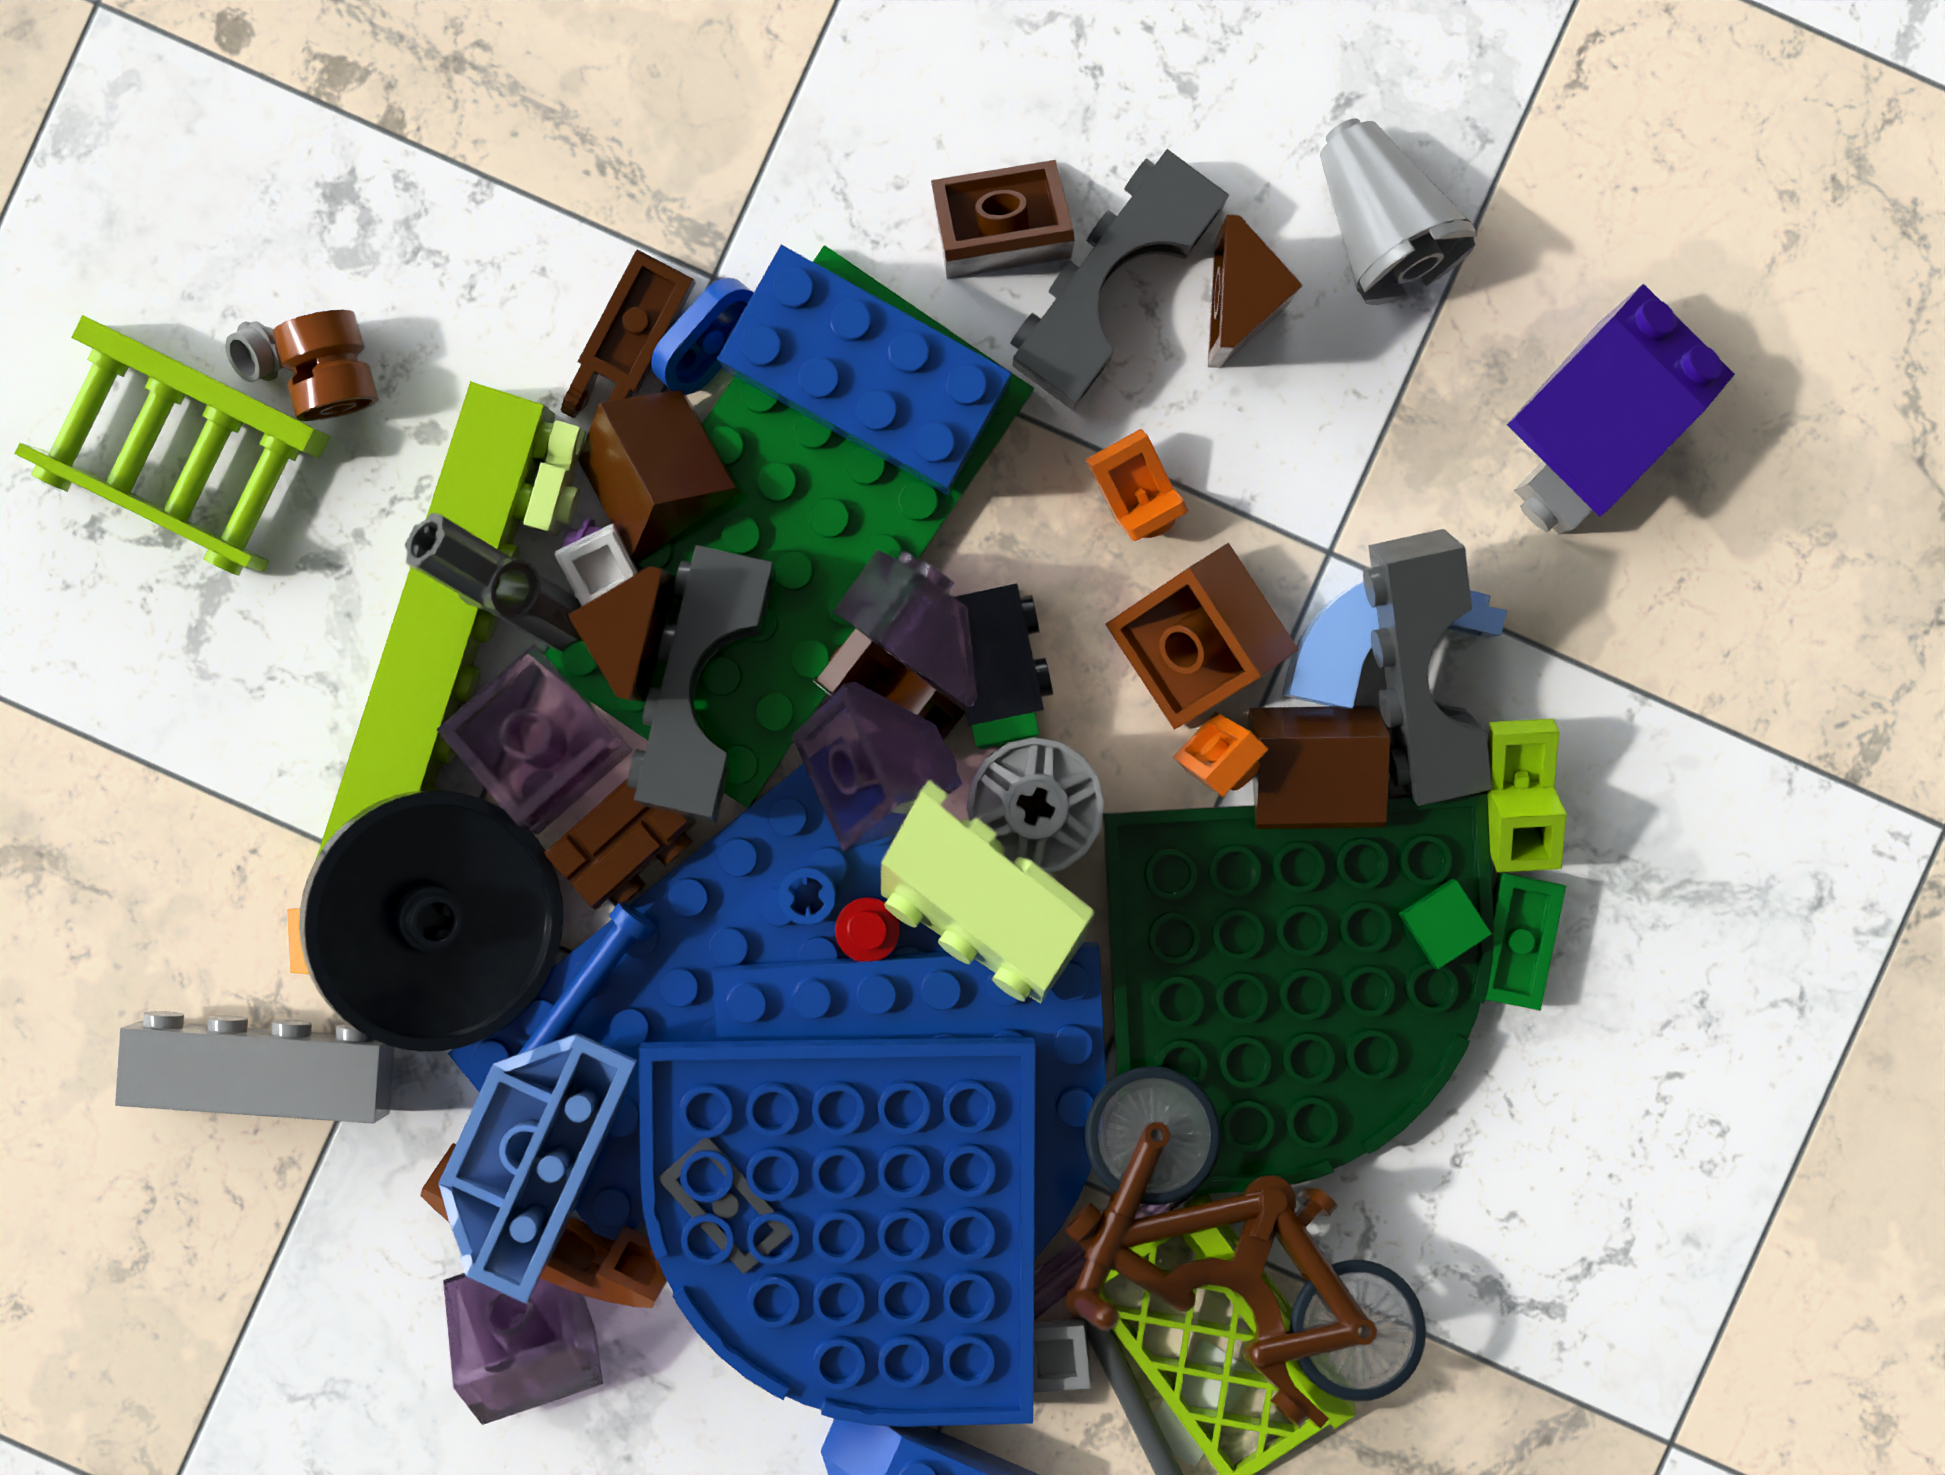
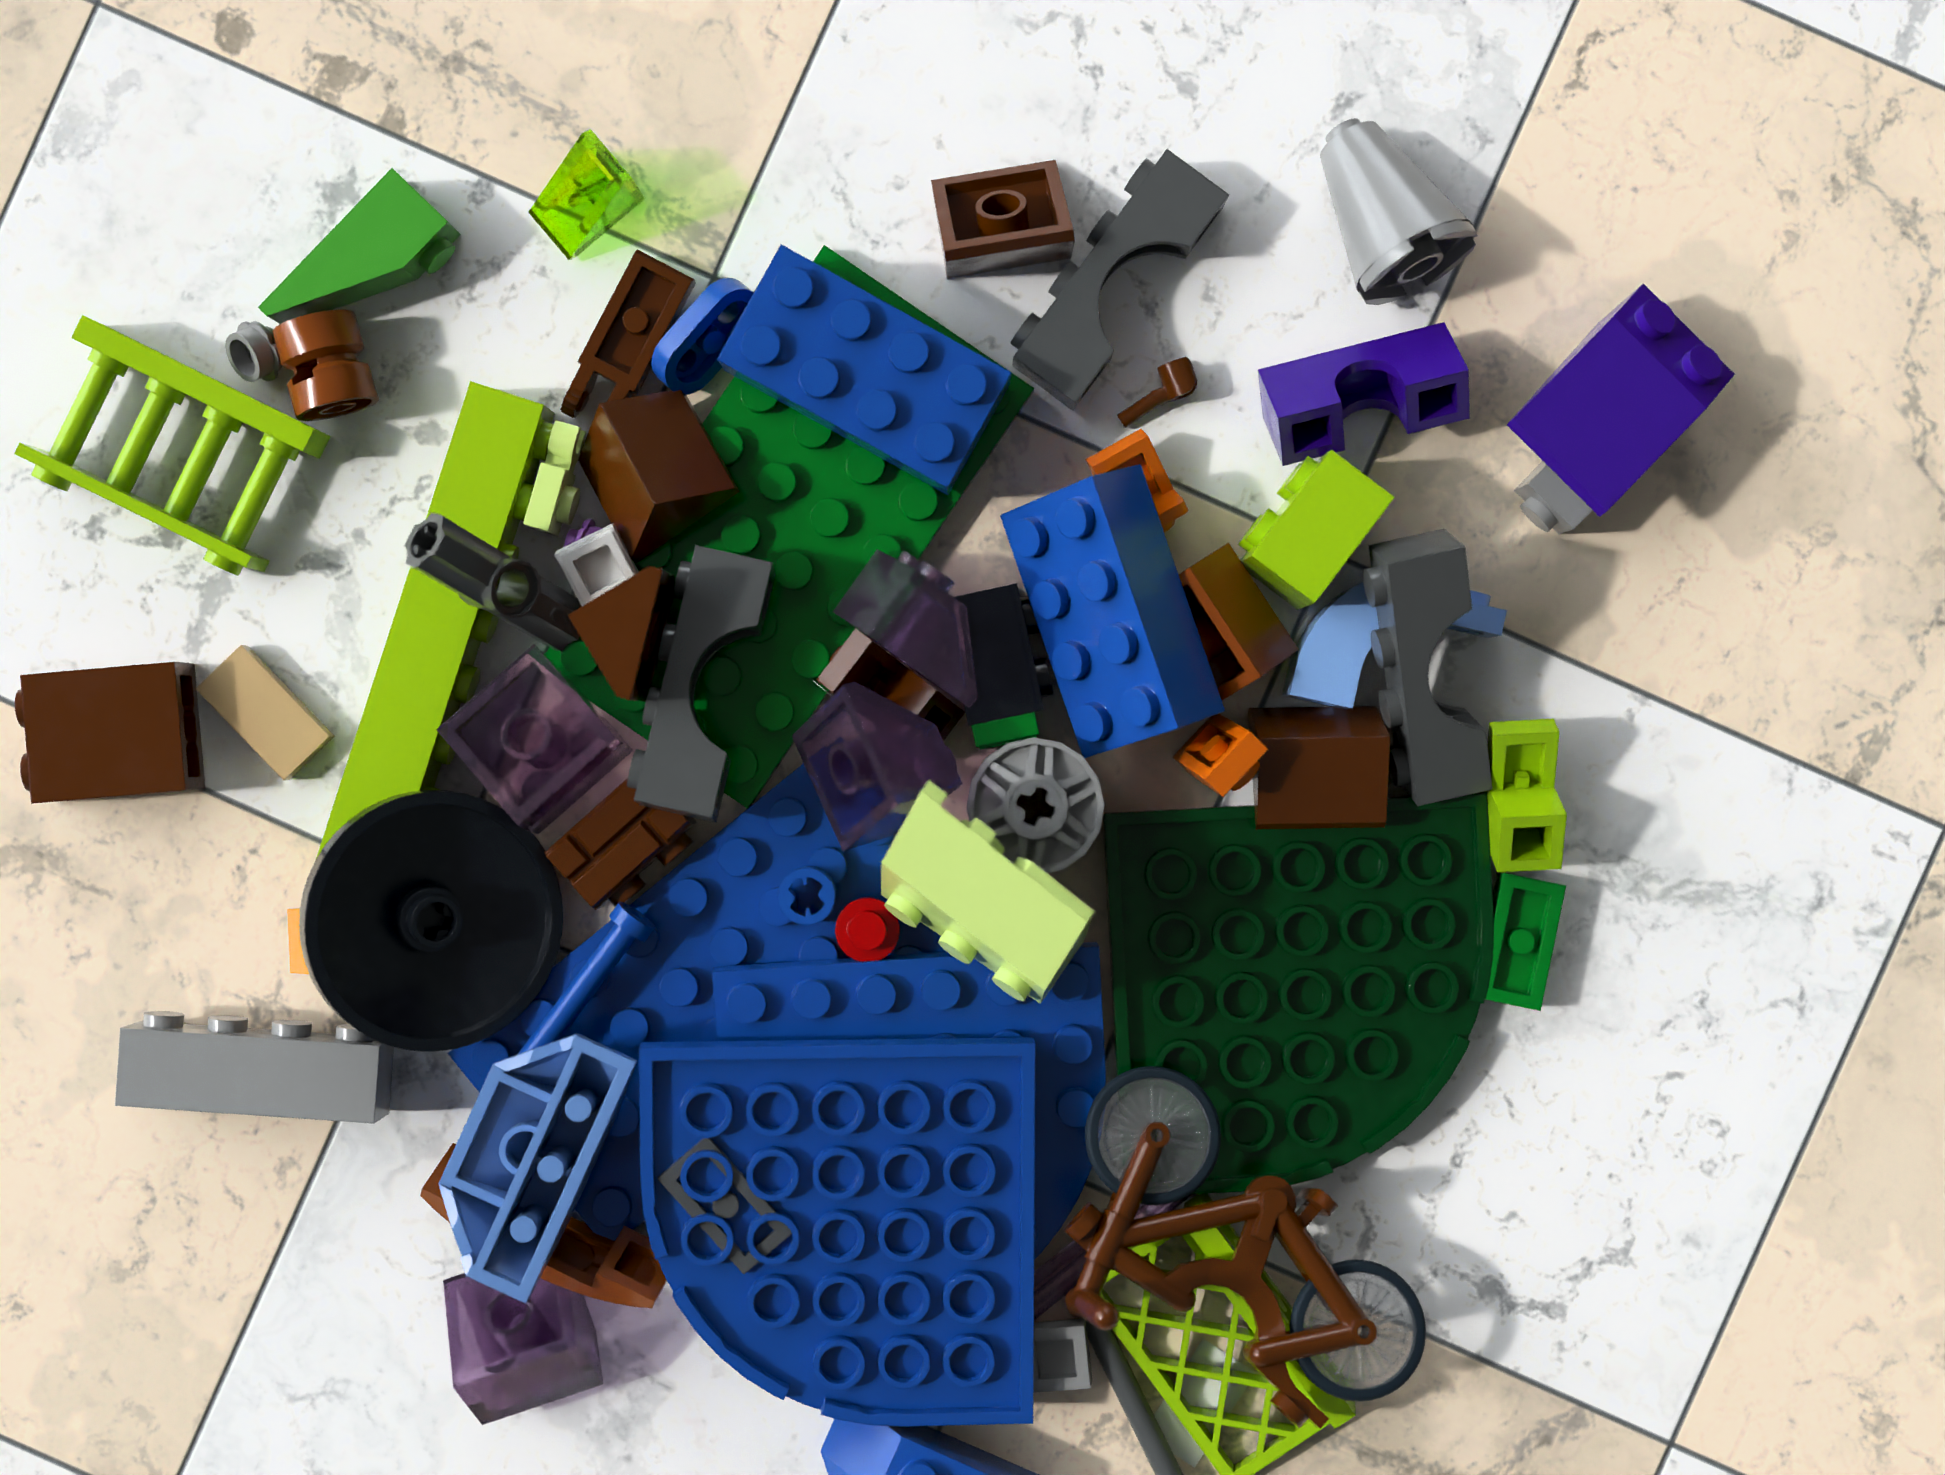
(110, 732): none -> reddish brown brick
(265, 712): none -> tan tile
(373, 249): none -> bright green slope
(585, 196): none -> clear neon green slope
(1112, 611): none -> blue brick
(1177, 382): none -> reddish brown hand
(1247, 289): reddish brown slope -> none
(1315, 529): none -> lime brick
(1407, 373): none -> dark purple arch
(1445, 923): green tile -> none

